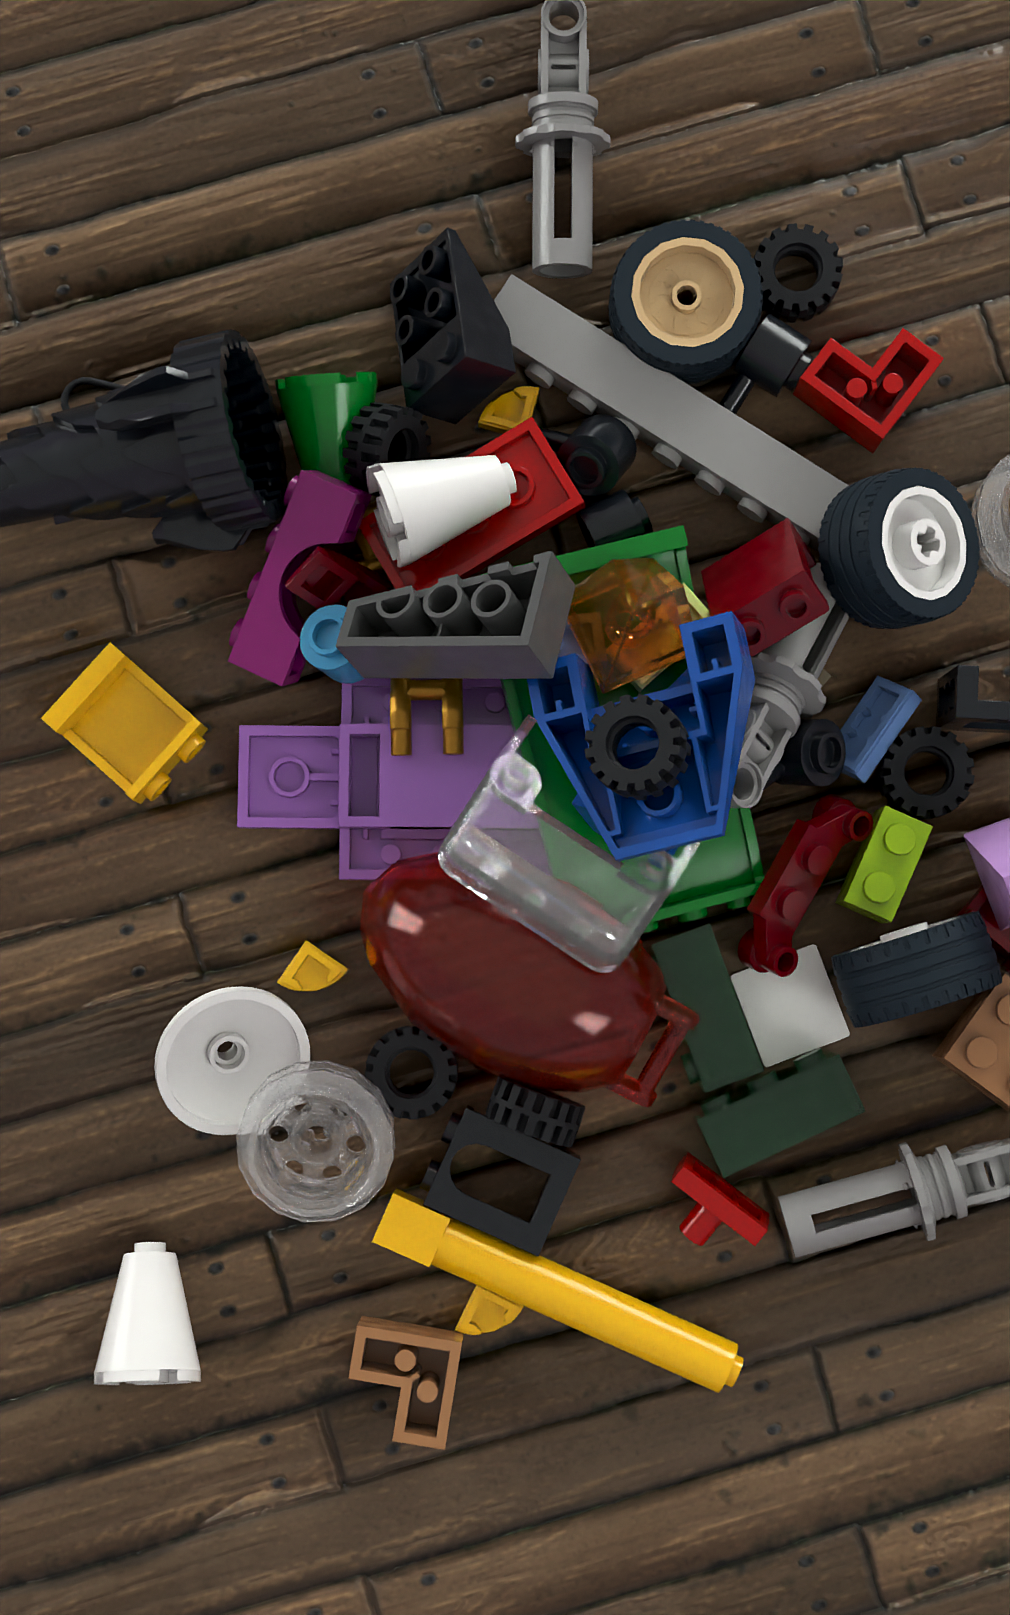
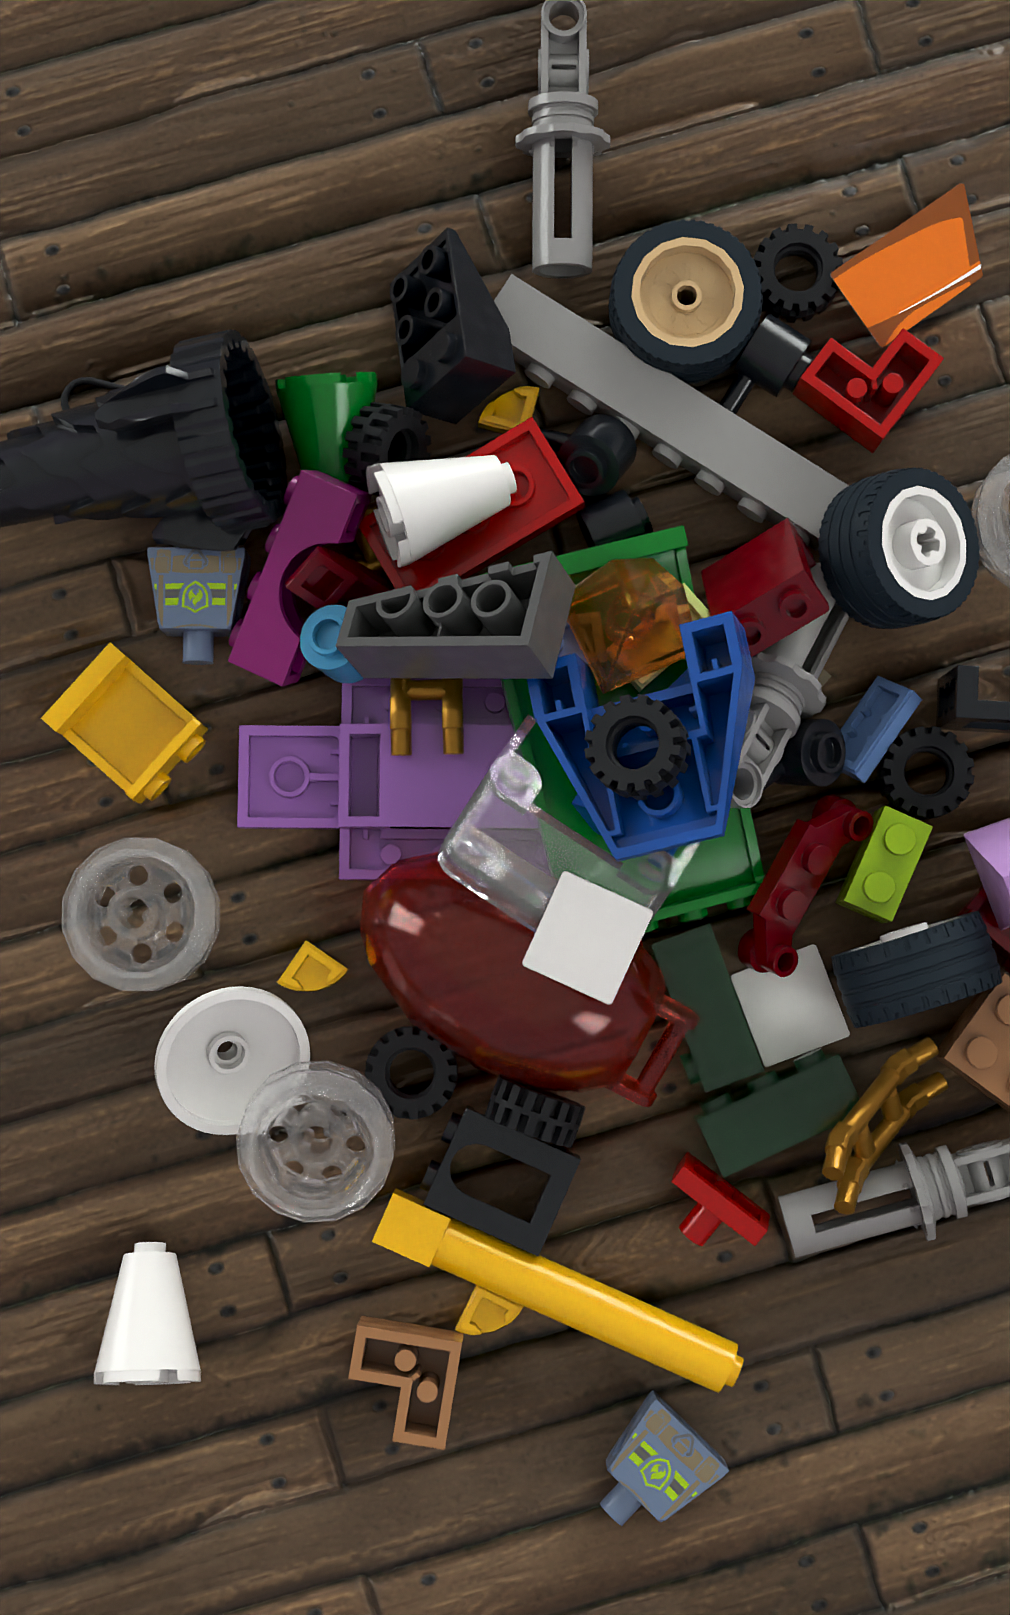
(169, 961): none -> clear wheel
(198, 595): none -> sand blue torso
(587, 937): none -> white sticker
(659, 1464): none -> sand blue torso
(896, 1110): none -> pearl gold piece
(913, 268): none -> orange sticker

